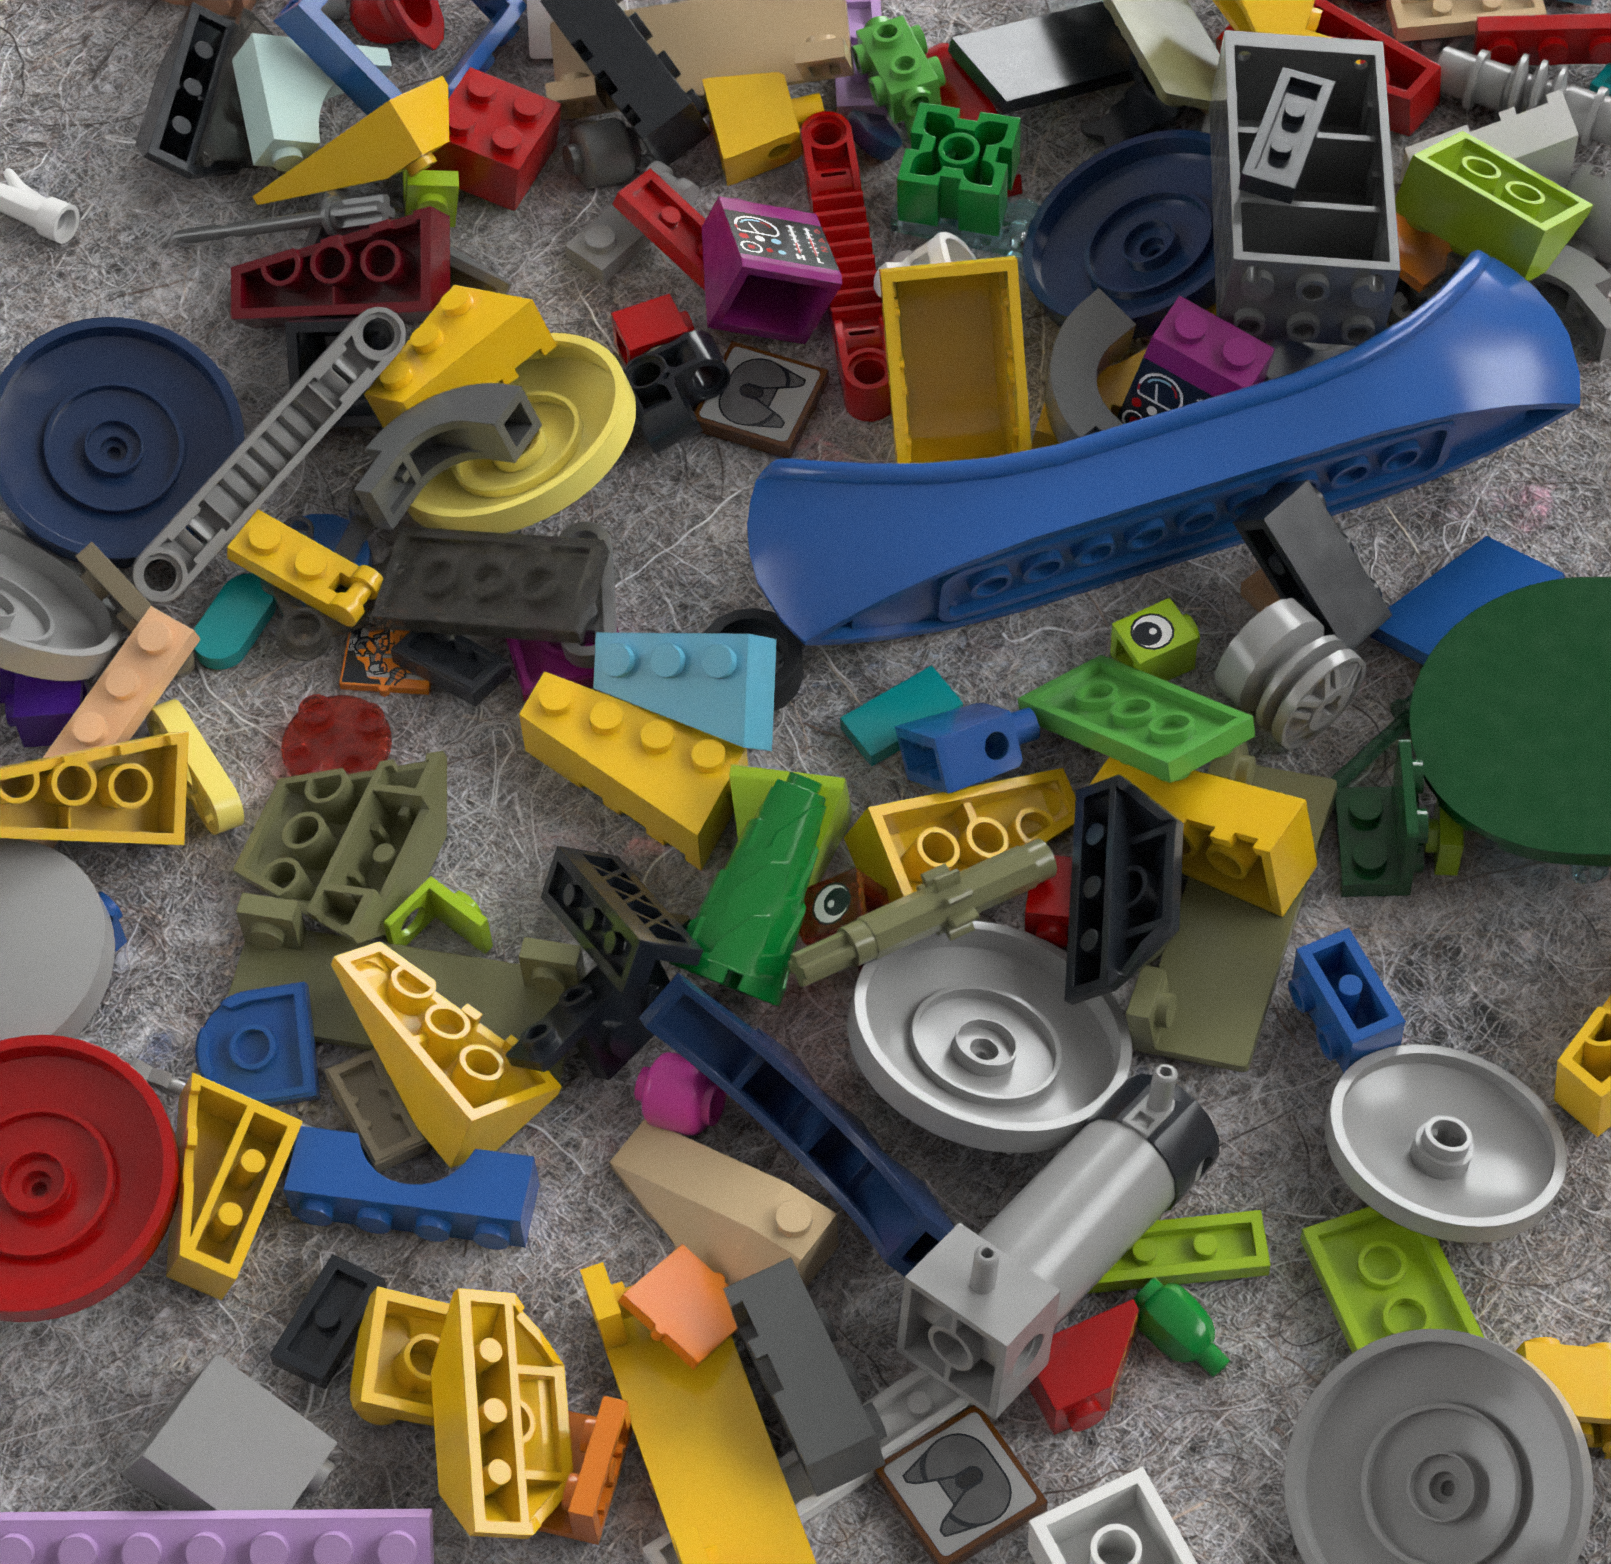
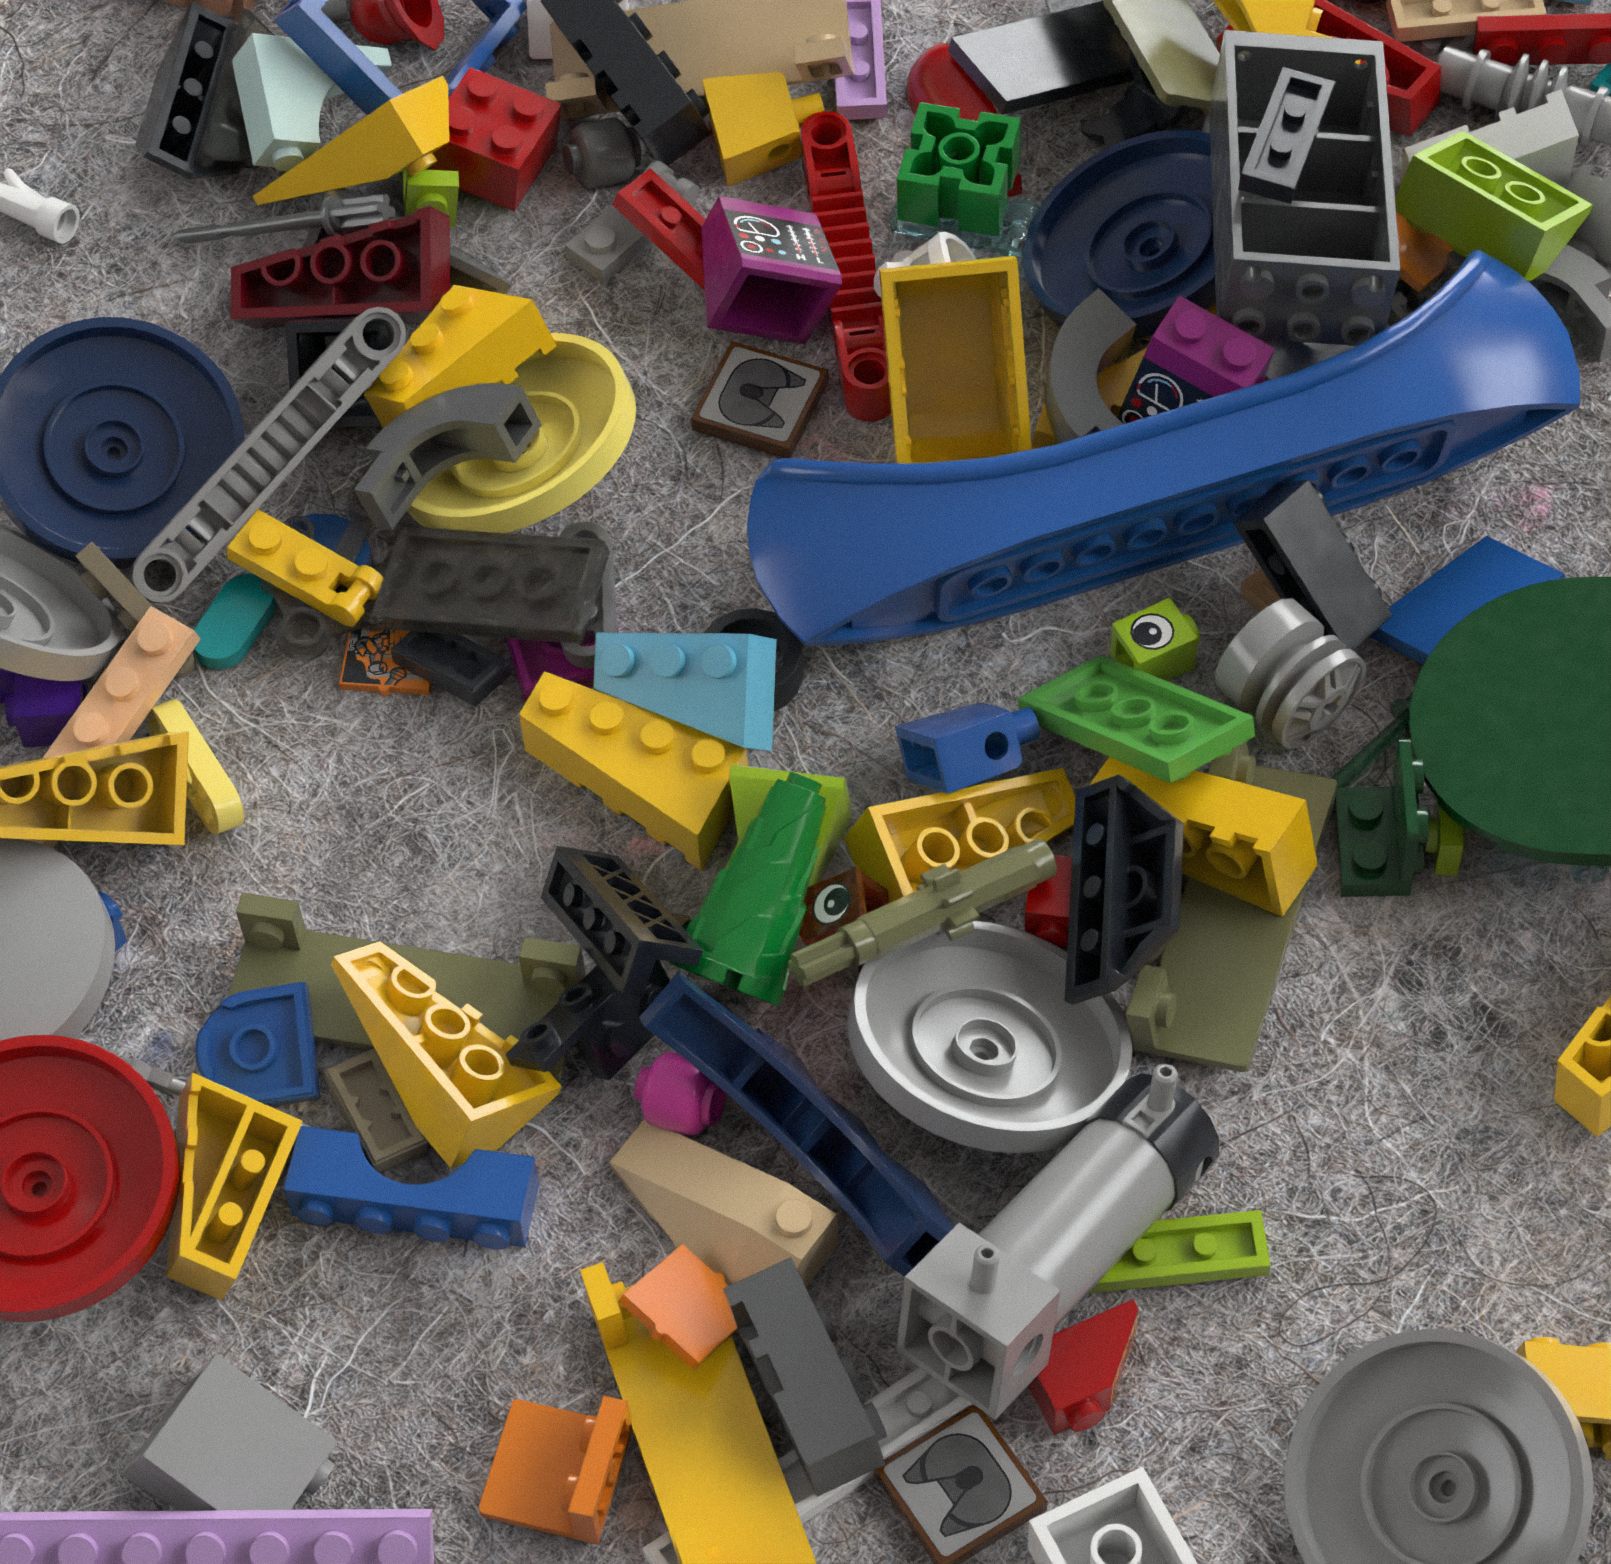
(326, 1322): black plate -> none
(336, 735): clear red dish -> none
(350, 842): olive wedge -> none
(396, 1358): yellow slope -> none
(453, 909): lime bracket -> none
(499, 1417): yellow wedge -> none
(648, 326): red brick -> none
(674, 381): black piece -> none
(873, 723): teal tile -> none
(874, 134): dark blue tile -> none
(898, 67): bright green brick -> none
(1178, 1325): green plant -> none
(1344, 999): blue brick -> none
(1384, 1278): lime plate -> none
(1445, 1143): light grey dish -> none

